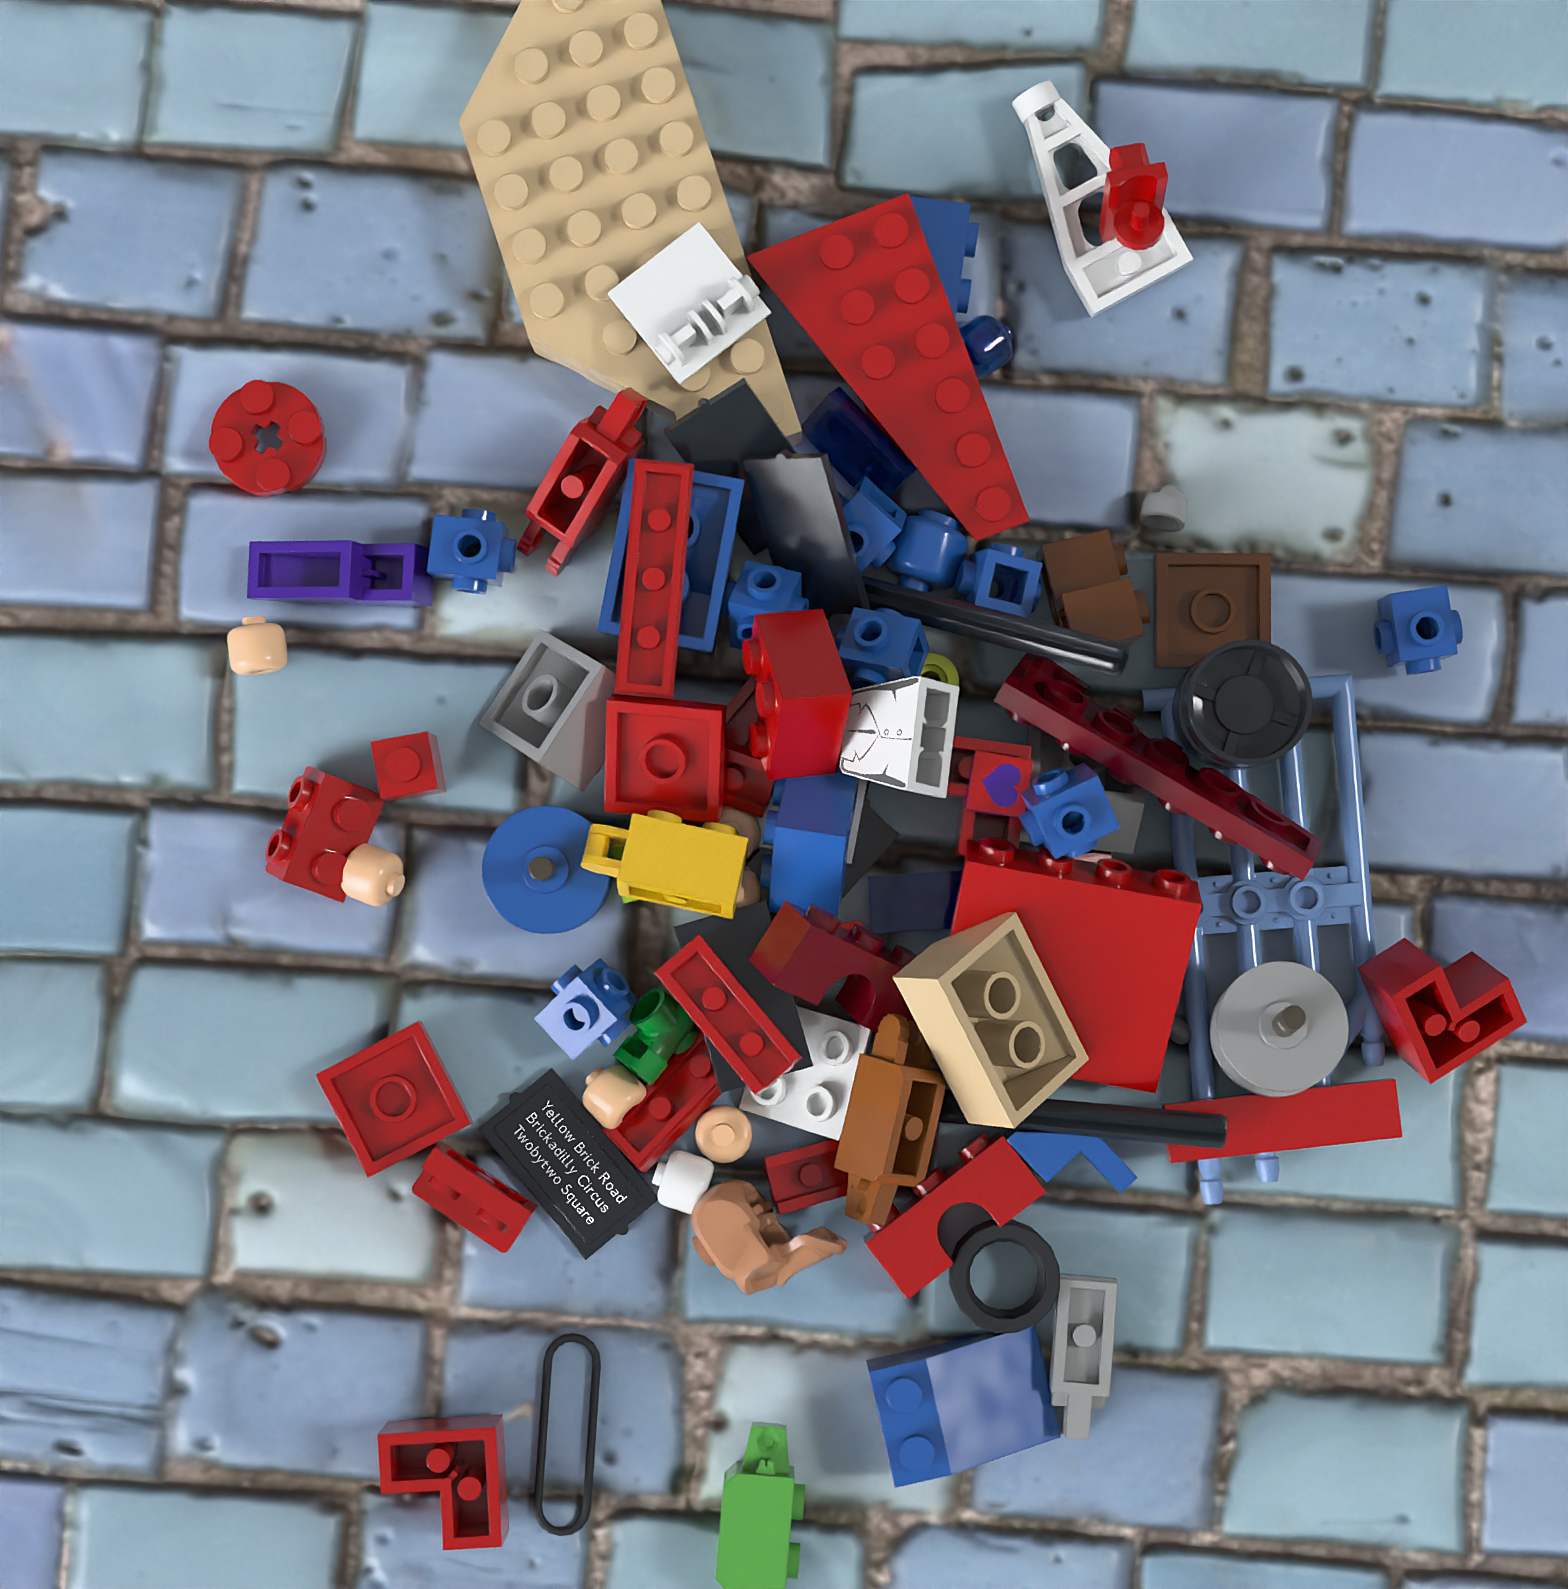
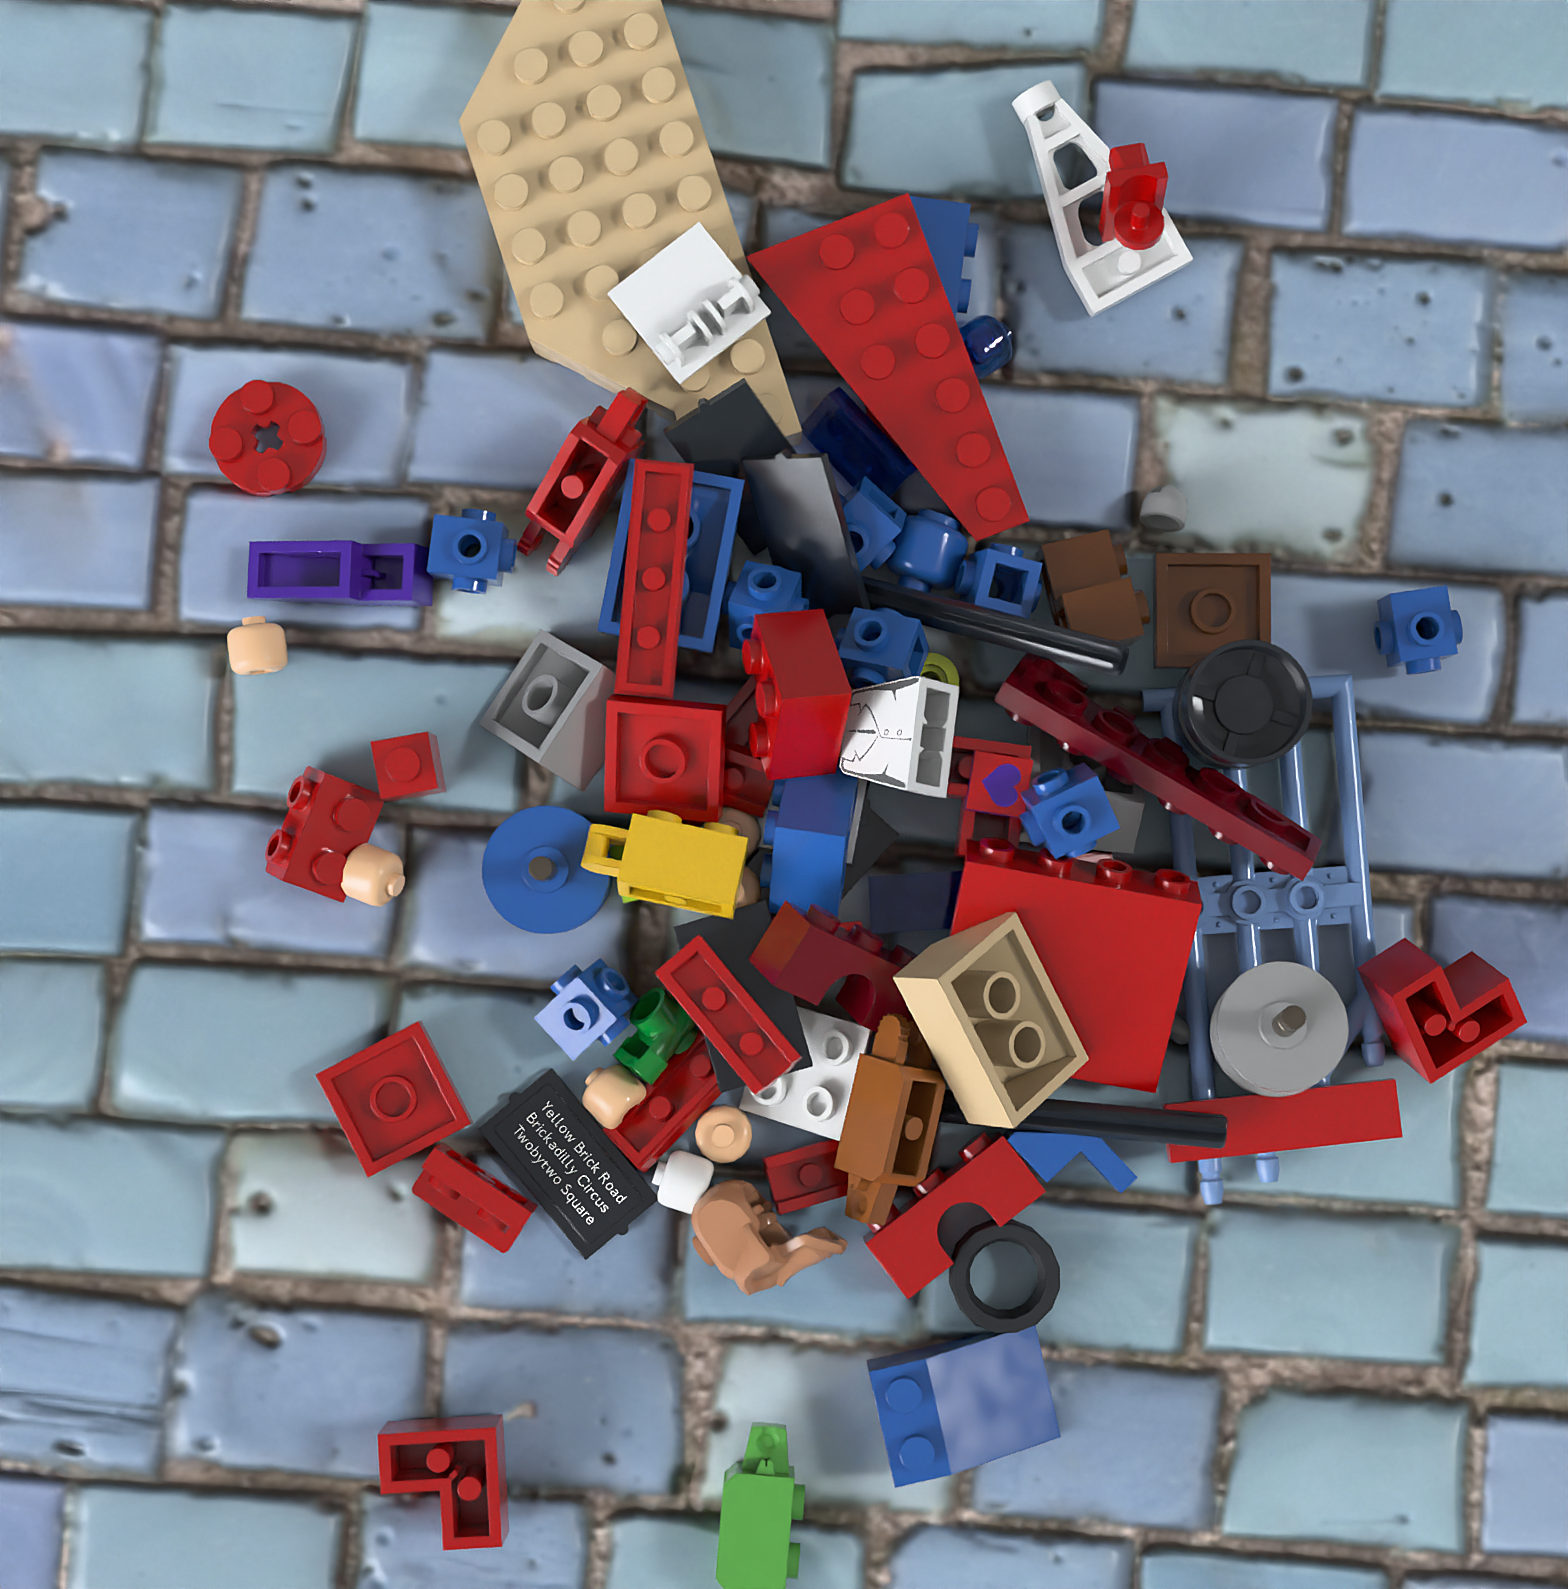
(591, 1436): black piece -> none
(1082, 1349): light grey hinge -> none

